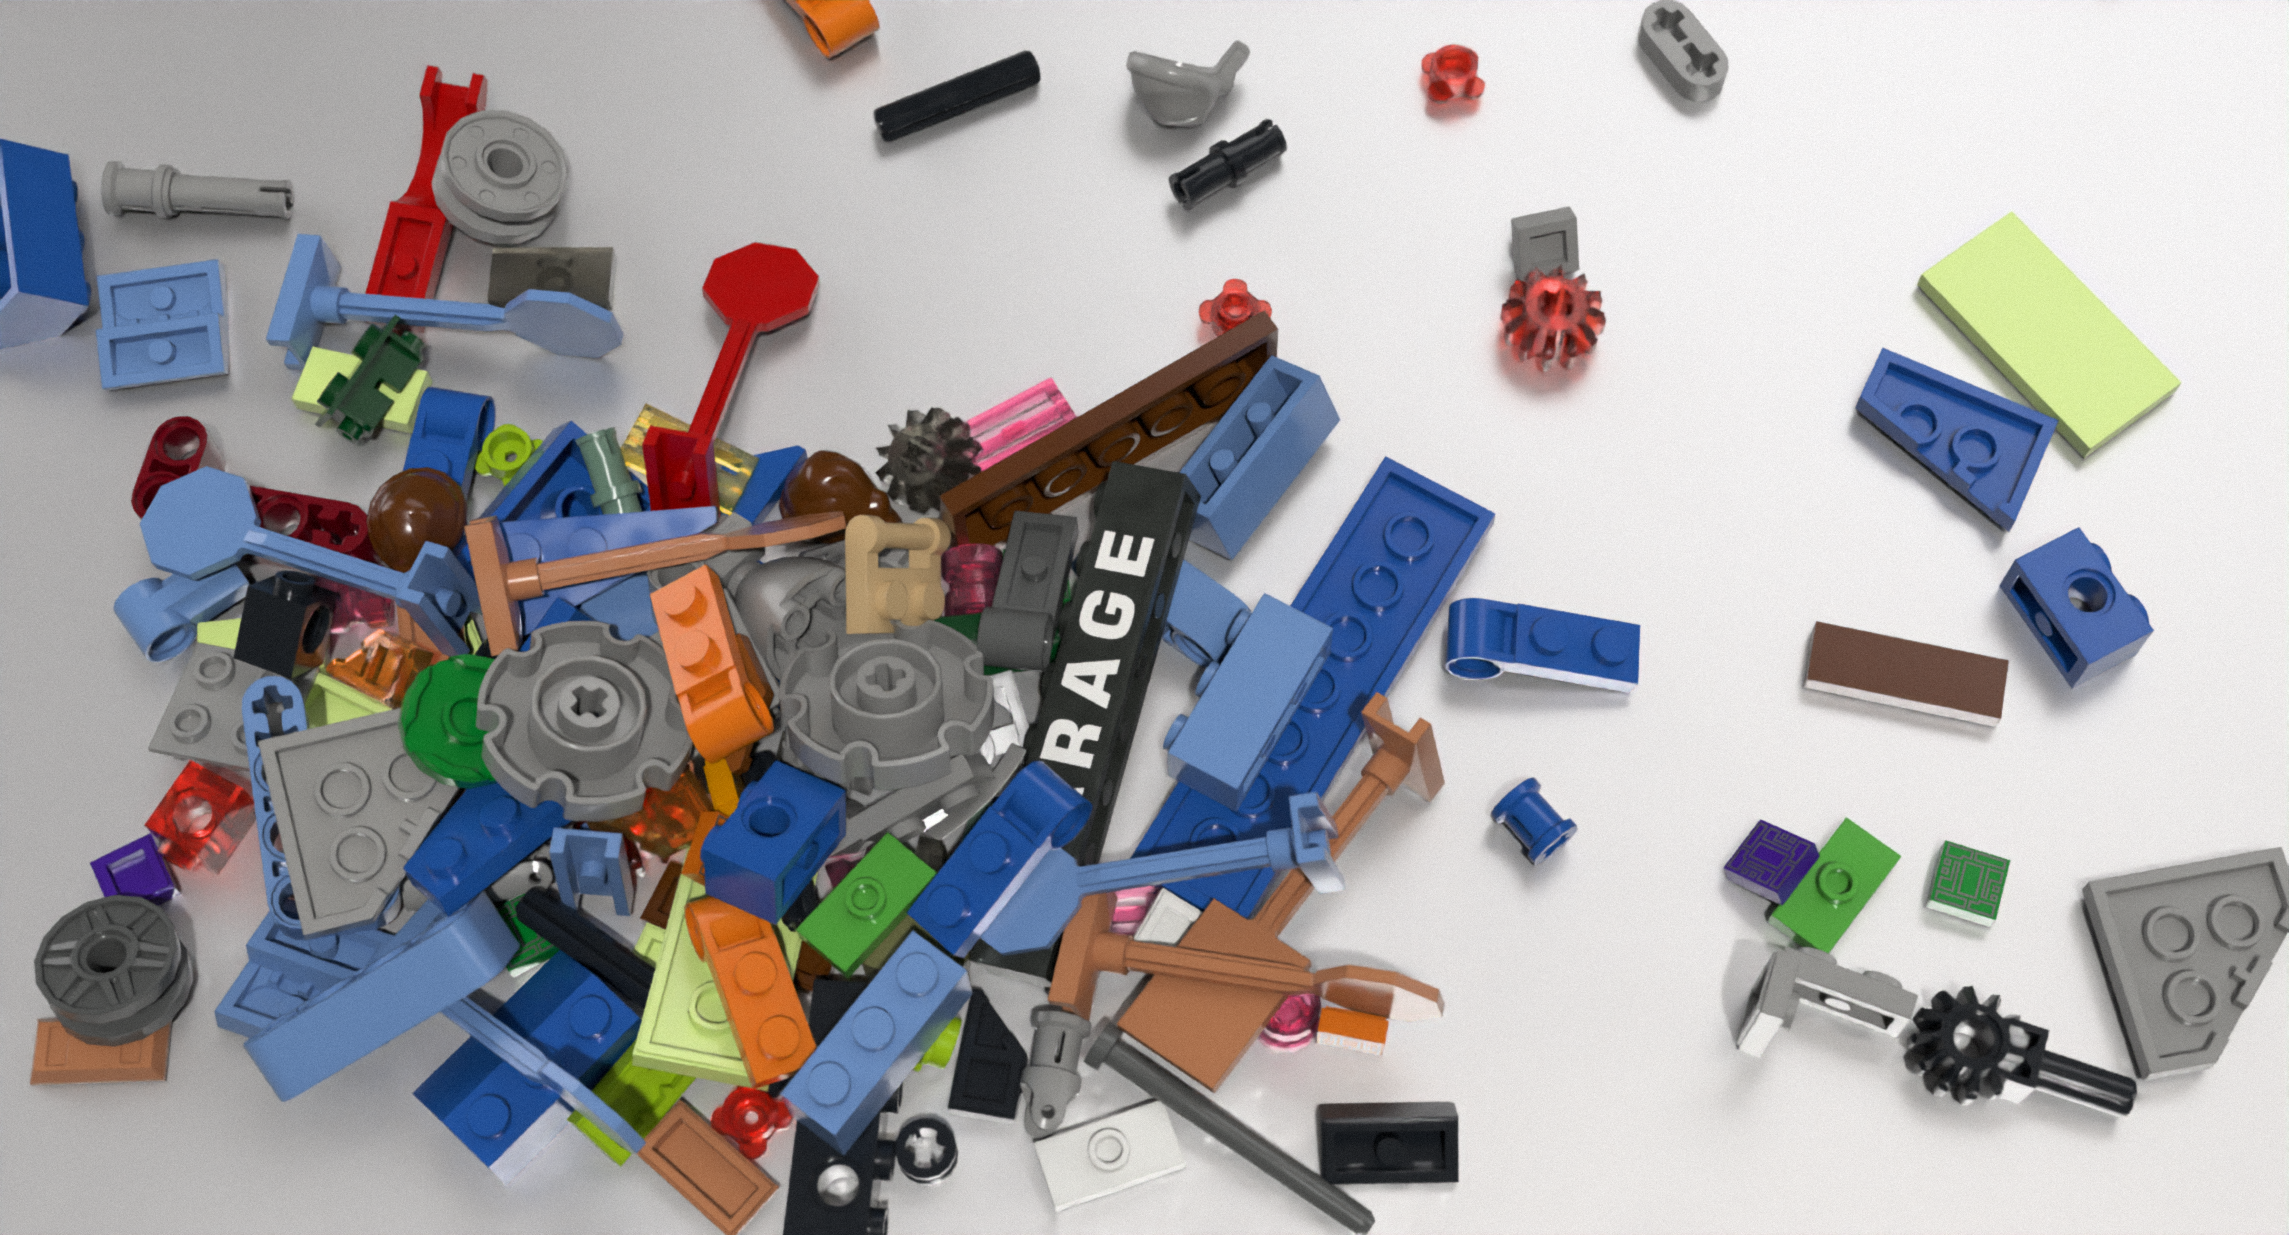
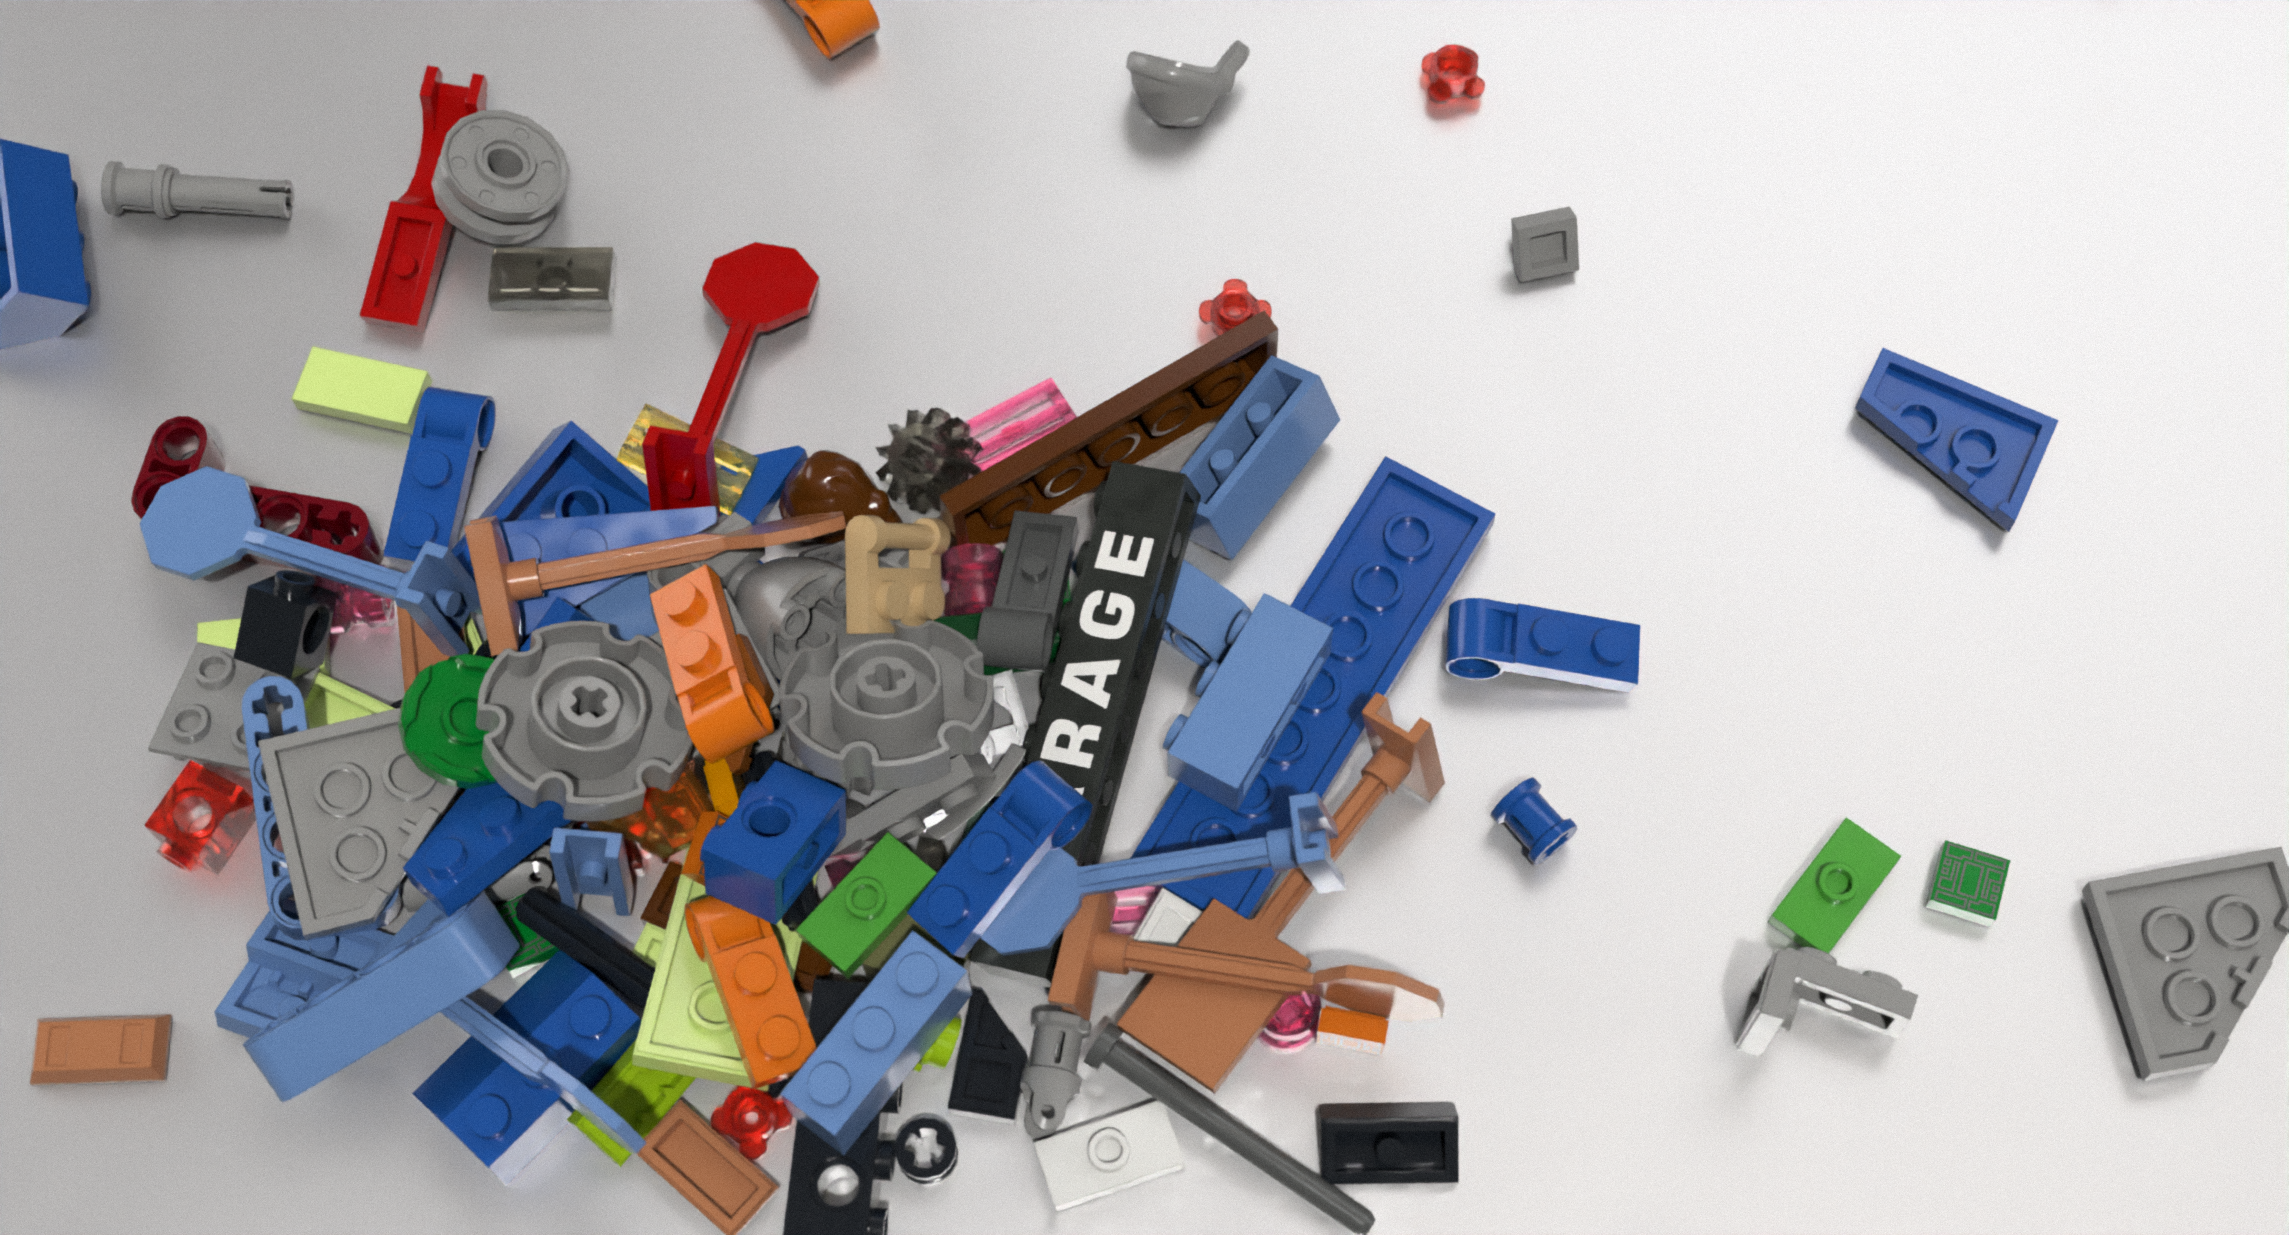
(114, 970): dark grey wheel -> none
(137, 872): dark purple tile -> none
(163, 325): medium blue slope -> none
(166, 612): medium blue piece -> none
(310, 298): medium blue piece -> none
(353, 398): dark green hinge -> none
(382, 667): clear orange tile -> none
(415, 509): reddish brown hat -> none
(498, 445): lime plate -> none
(609, 473): sand green pin -> none
(957, 95): black axle -> none
(1227, 163): black pin -> none
(1552, 318): clear red gear -> none
(1690, 45): light grey beam -> none
(1771, 862): dark purple tile -> none
(1906, 674): reddish brown tile -> none
(2010, 1058): black gear -> none
(2048, 334): yellowish green tile -> none
(2076, 640): blue brick -> none

